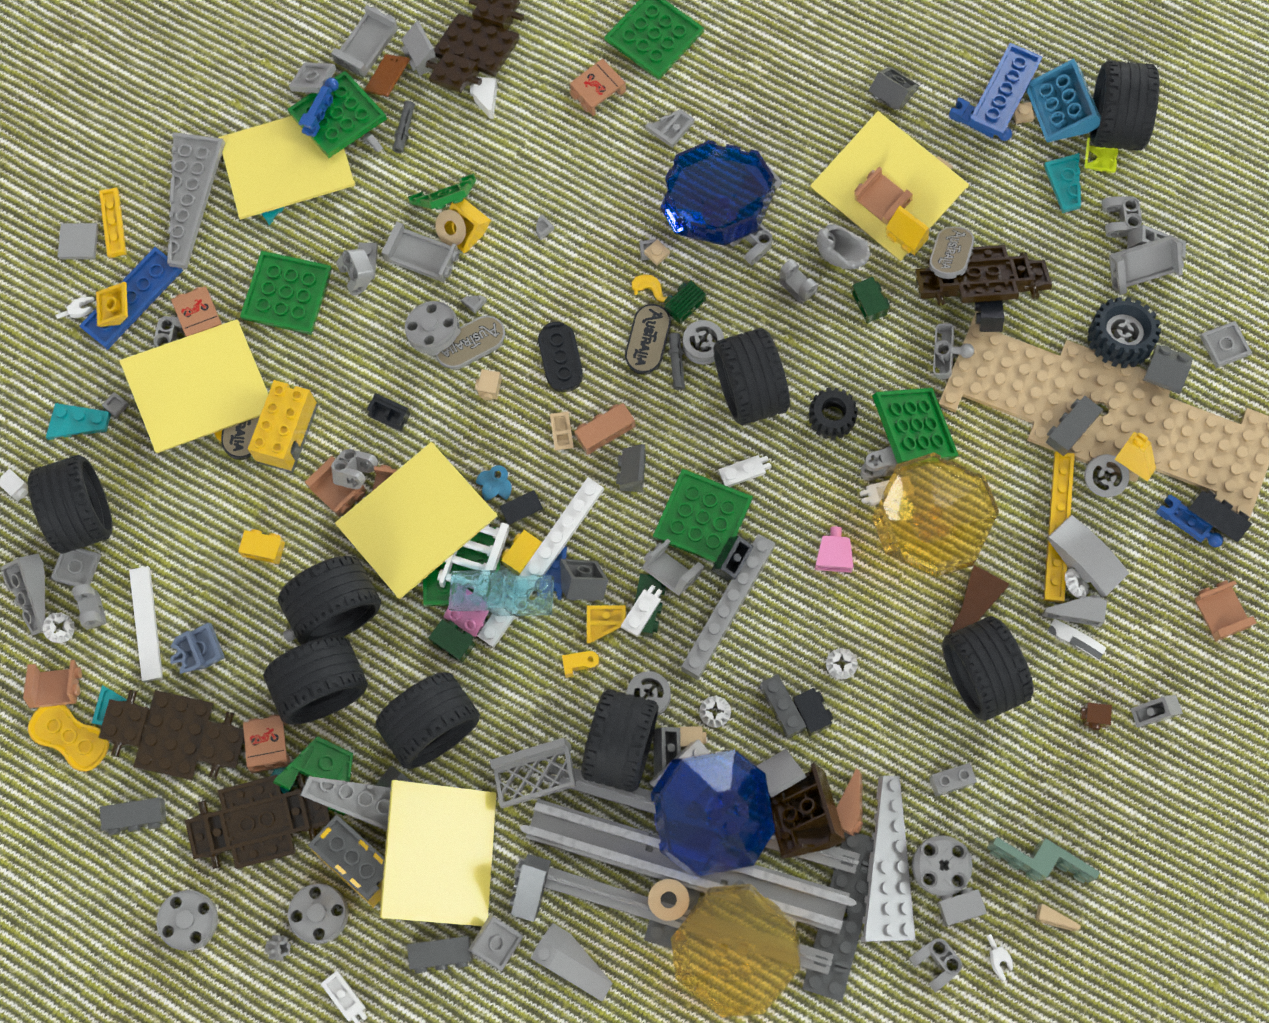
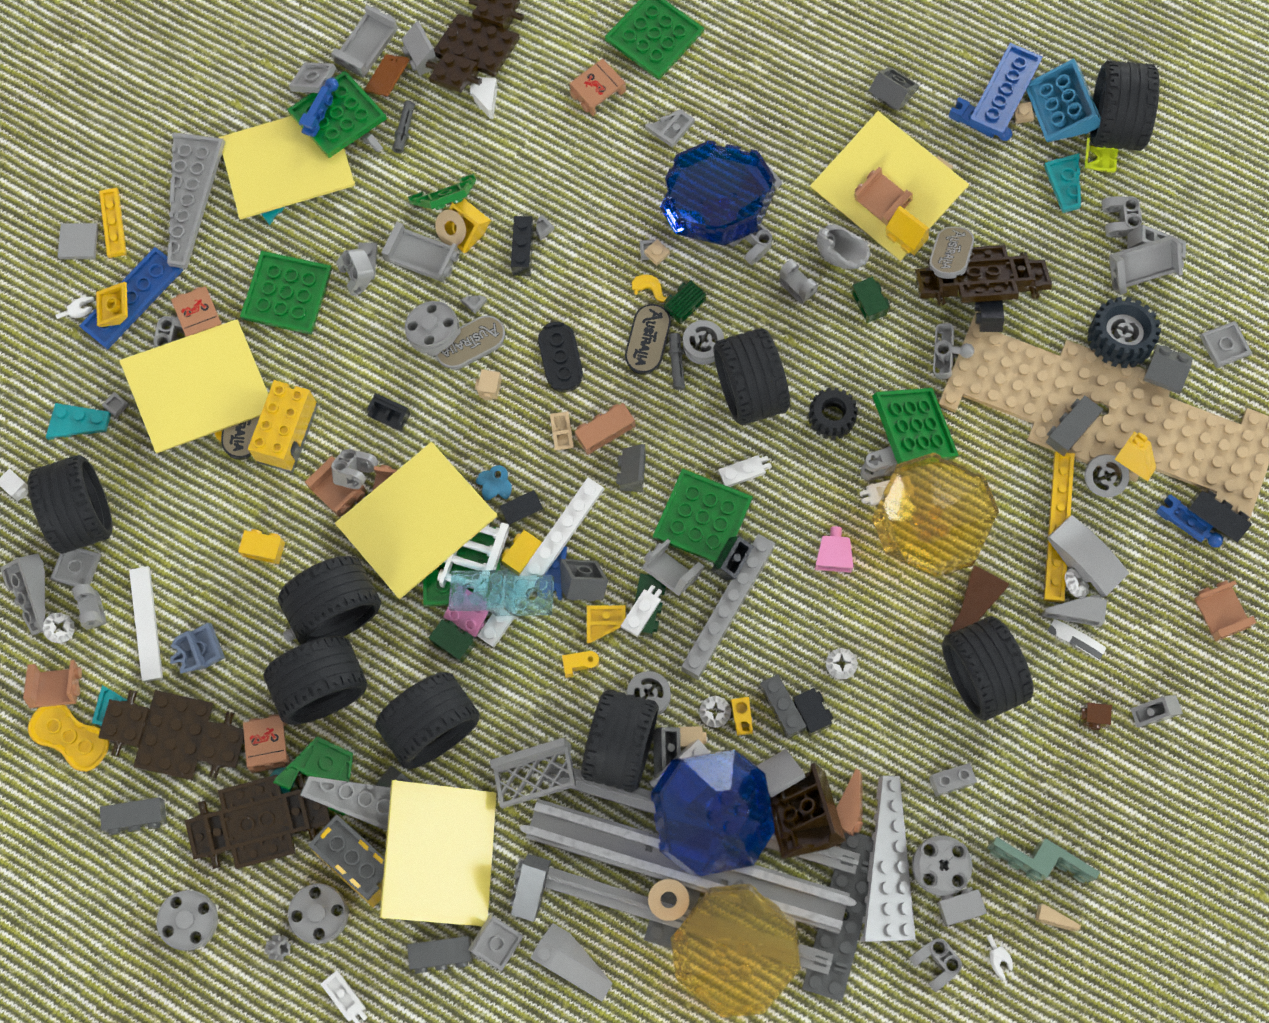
(522, 246): none -> black brick
(742, 716): none -> yellow leg

